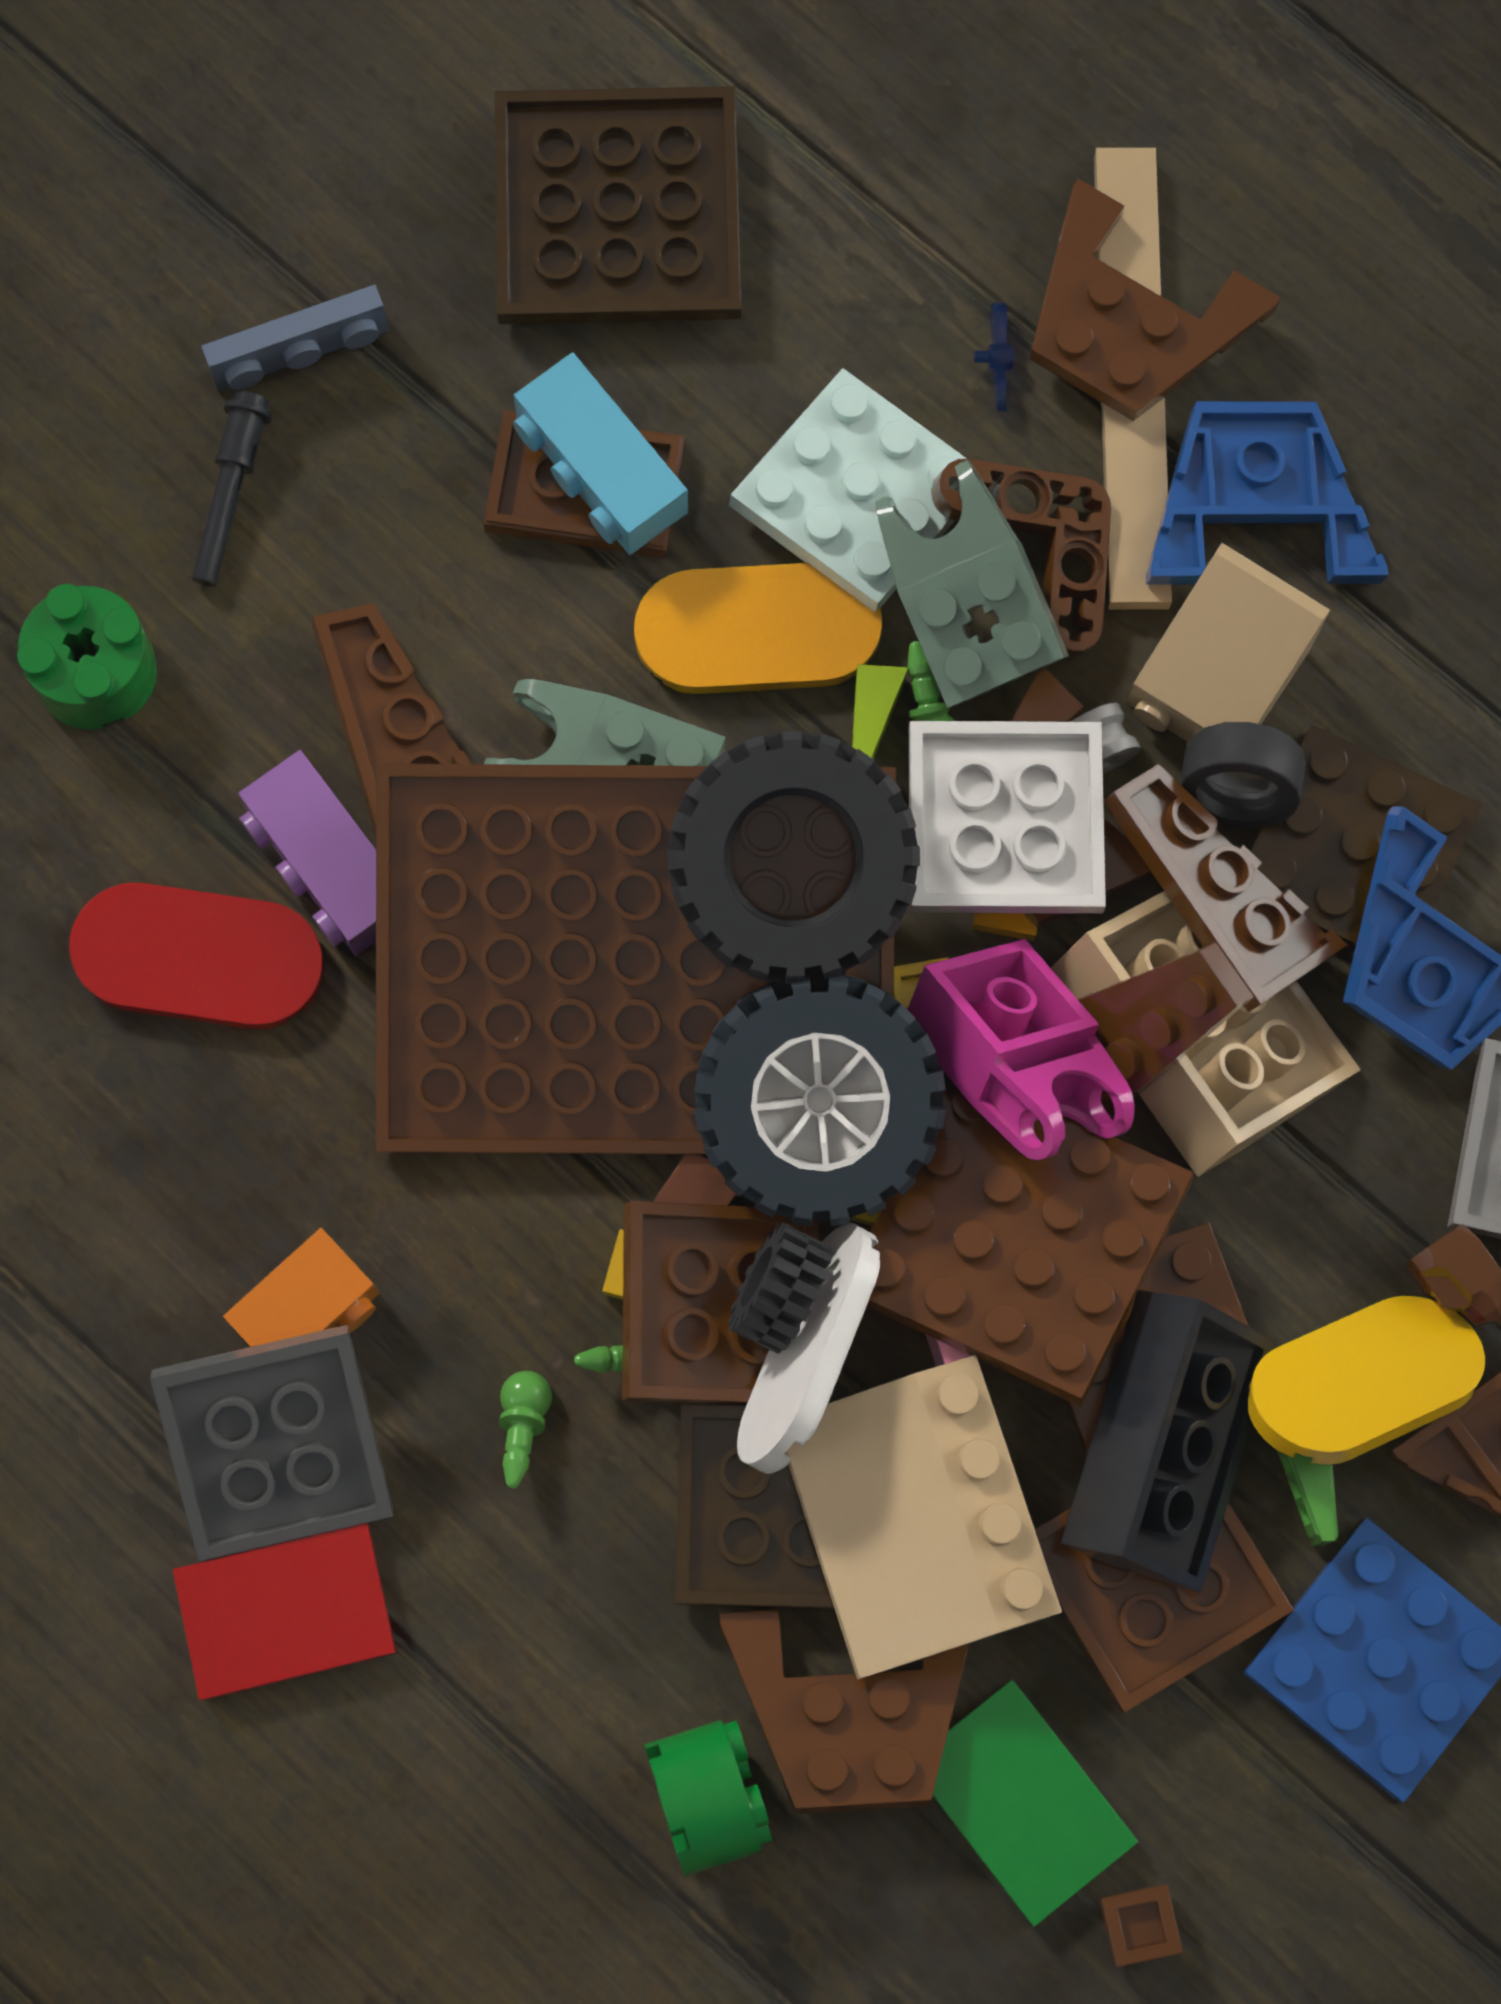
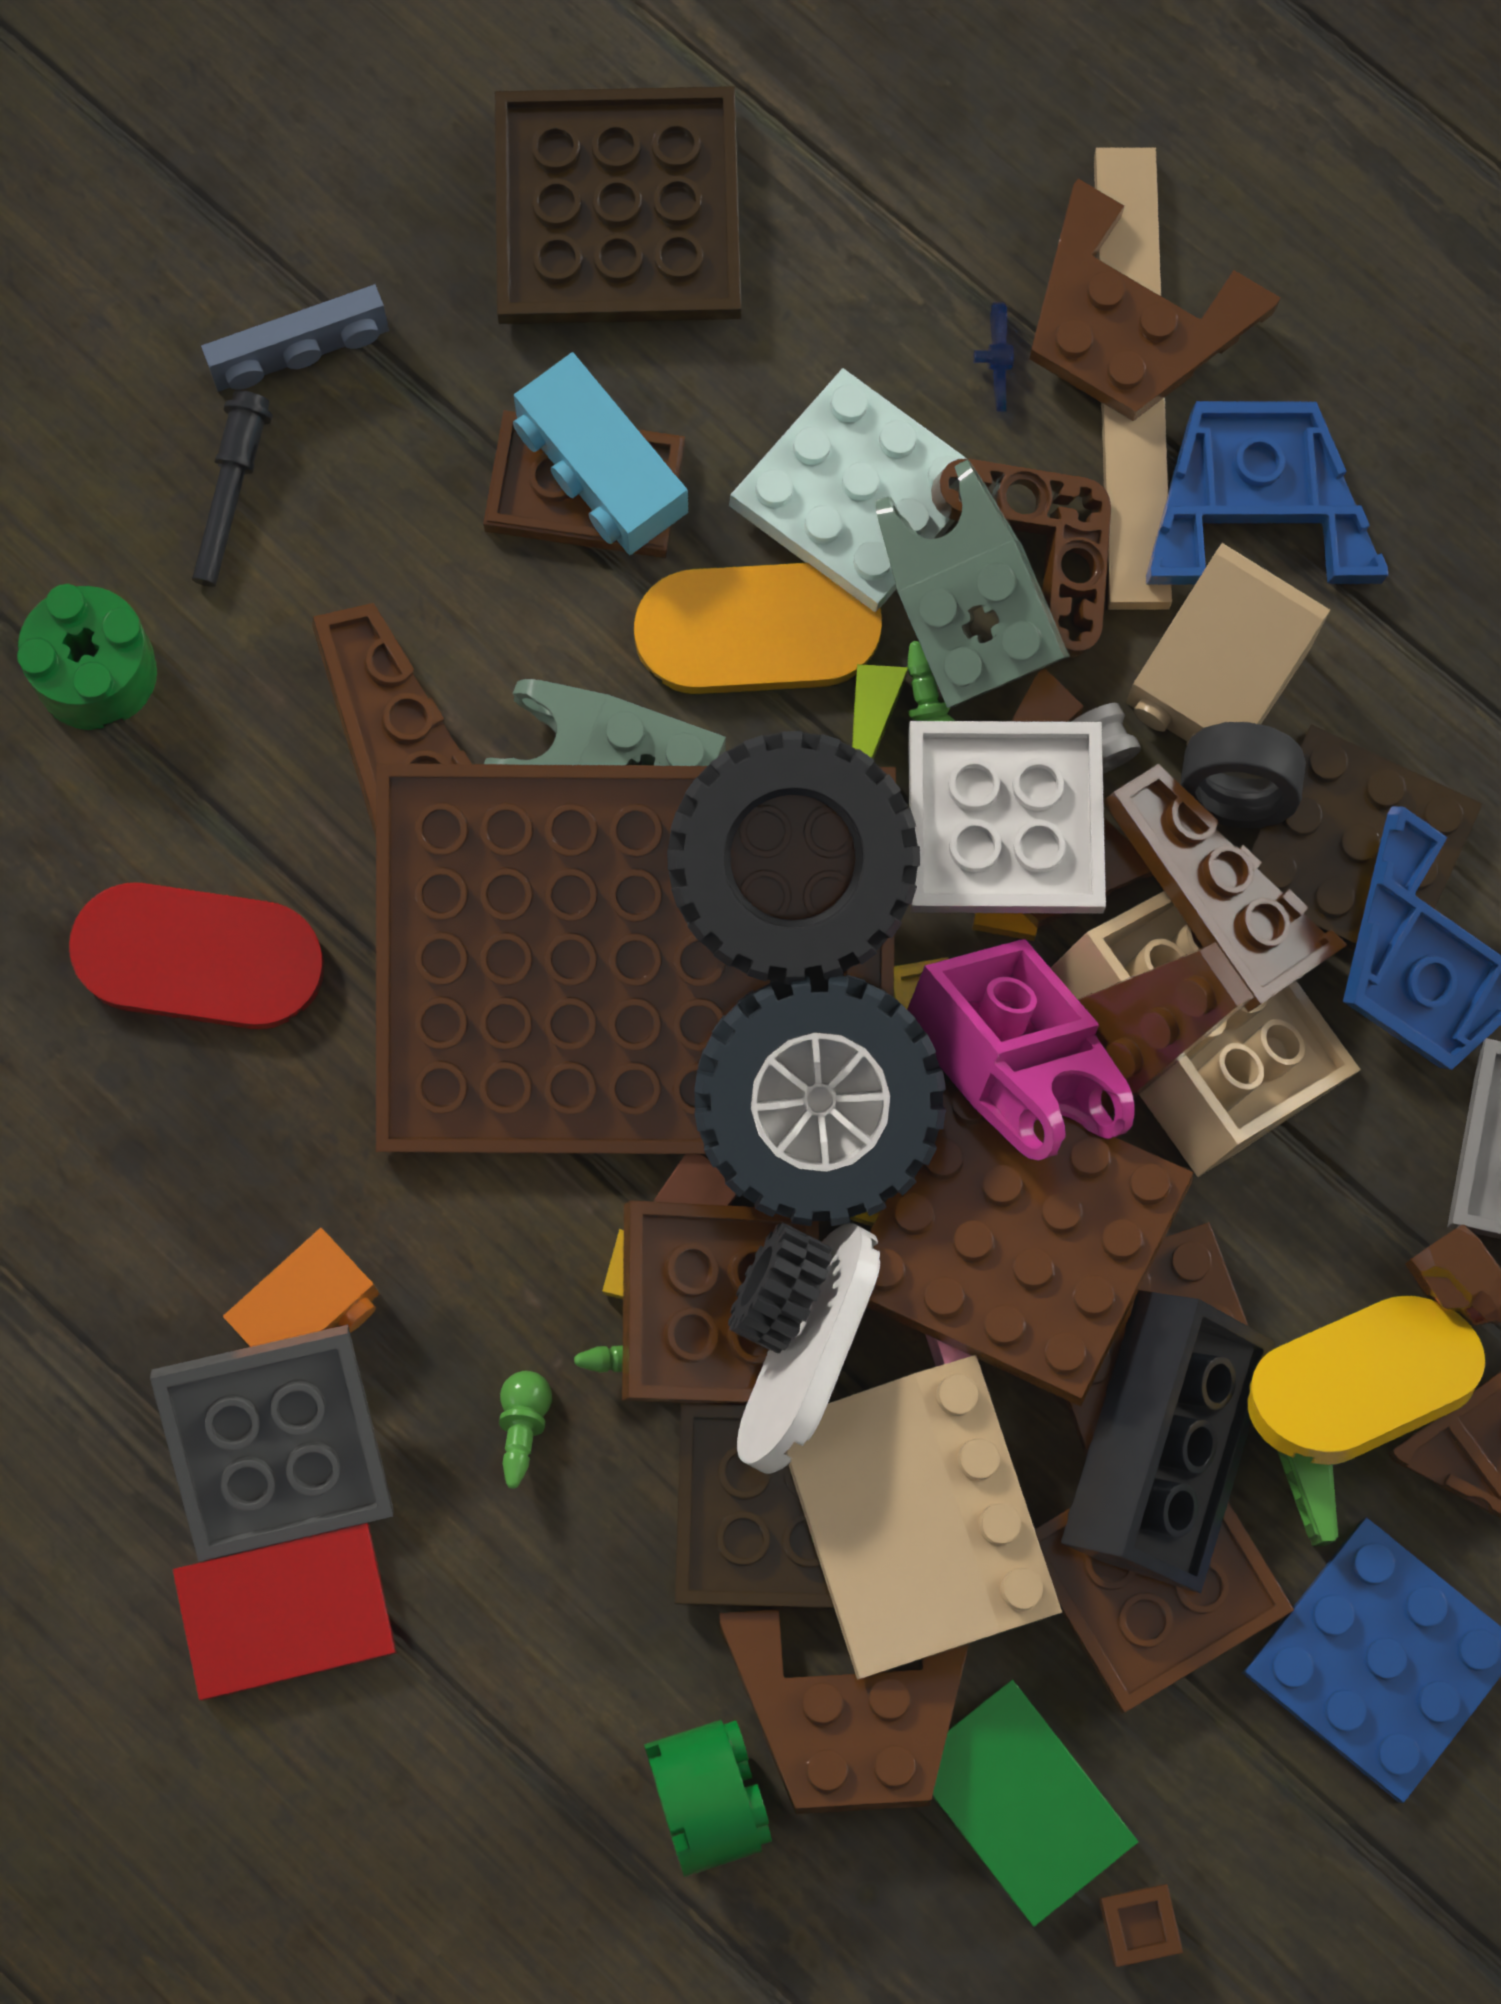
(318, 847): medium lavender brick -> none

